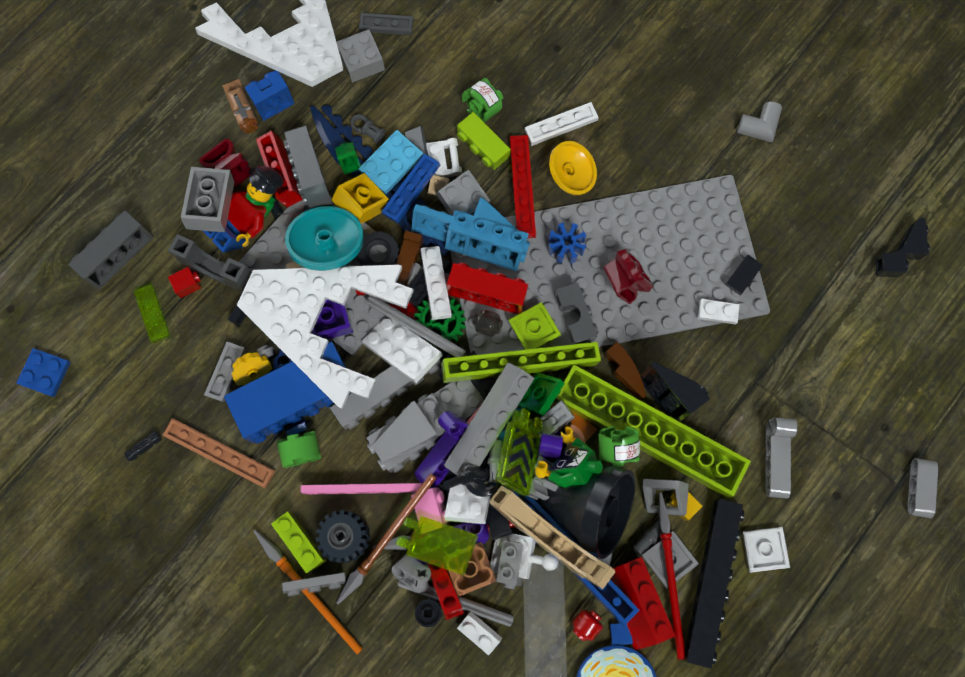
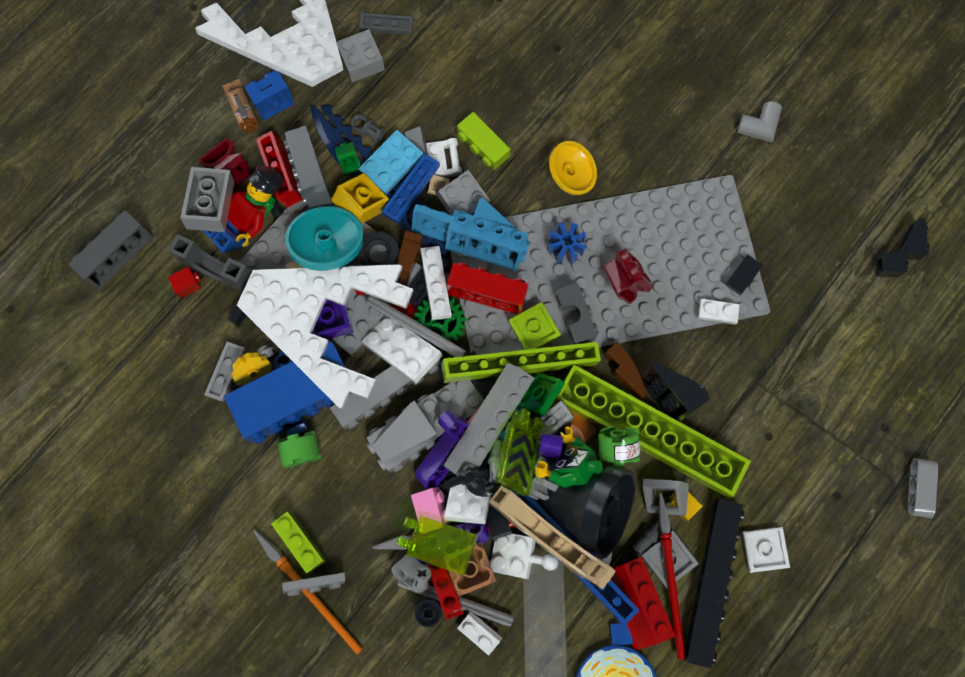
(43, 372): blue plate -> none
(142, 446): black axle -> none
(151, 313): clear neon green tile -> none
(219, 453): nougat tile -> none
(343, 536): black wheel -> none
(356, 578): dark orange piece -> none
(360, 488): bright pink tile -> none
(483, 99): bright green brick -> none
(487, 323): clear smoke head -> none
(510, 565): light grey bracket -> none
(522, 185): red plate -> none
(561, 123): white plate -> none
(587, 625): red head -> none
(778, 456): light grey beam -> none

